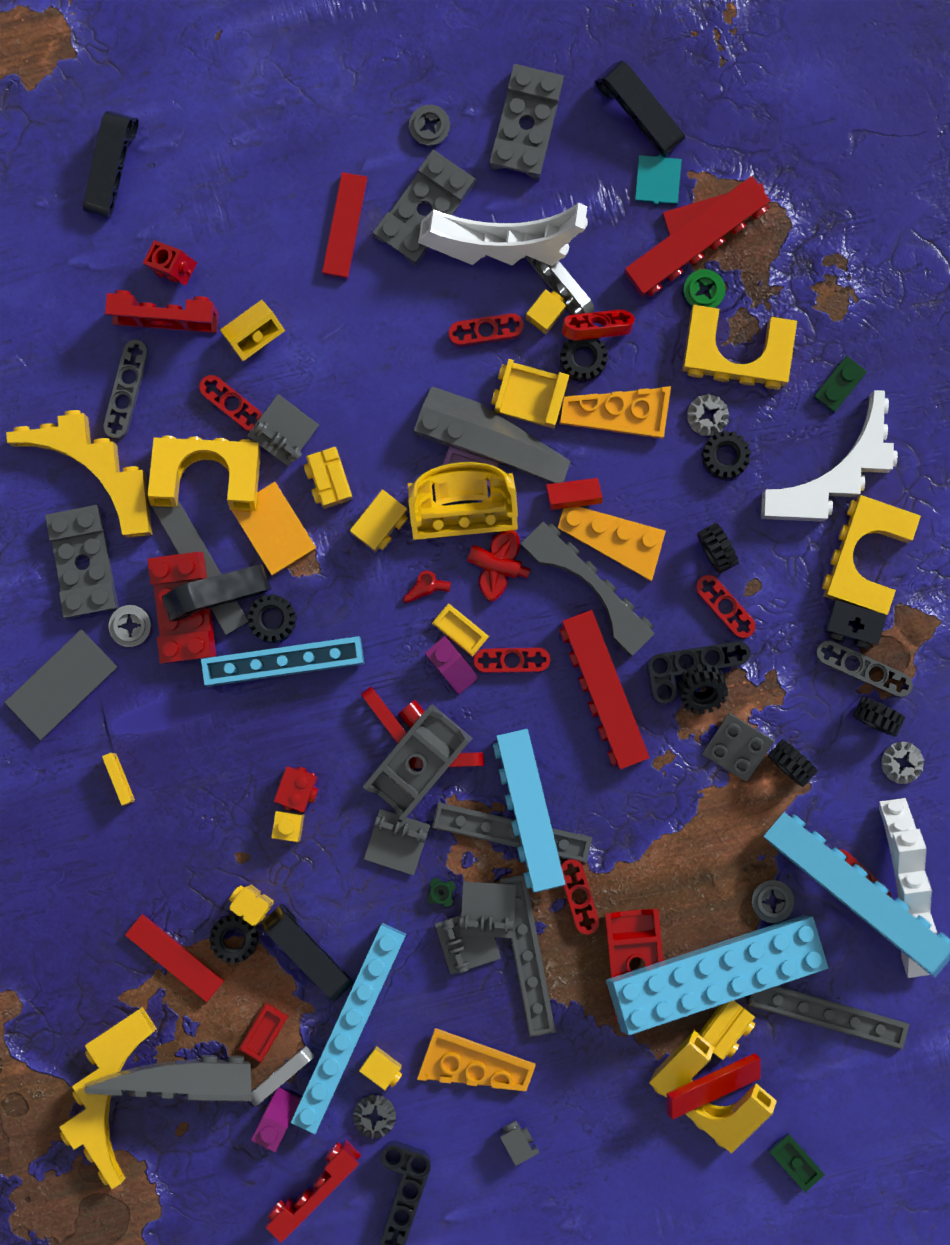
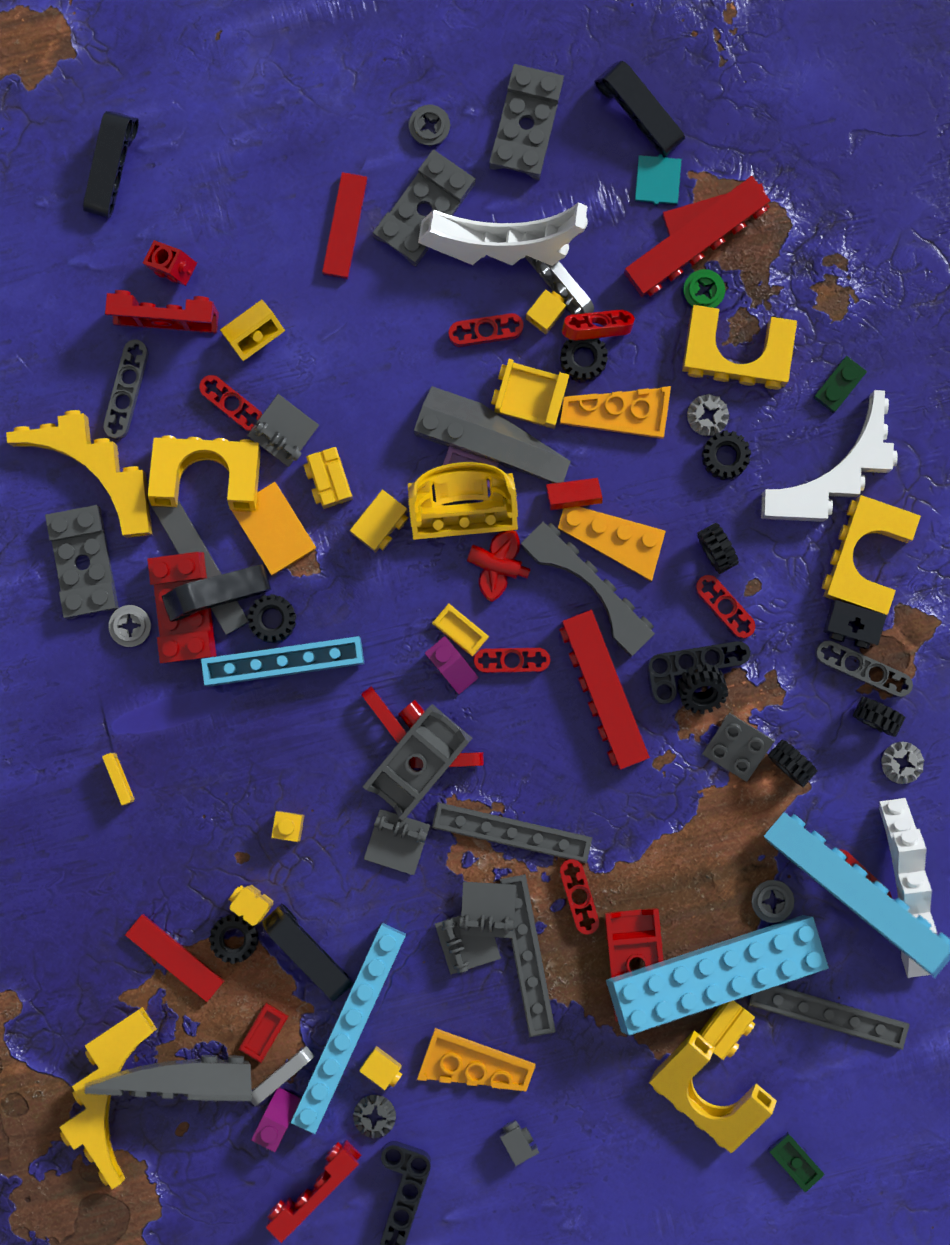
(61, 684): dark grey tile -> none
(297, 789): red head -> none
(425, 586): red animal -> none
(435, 897): dark green plate -> none
(530, 811): medium azure brick -> none
(713, 1086): red tile -> none

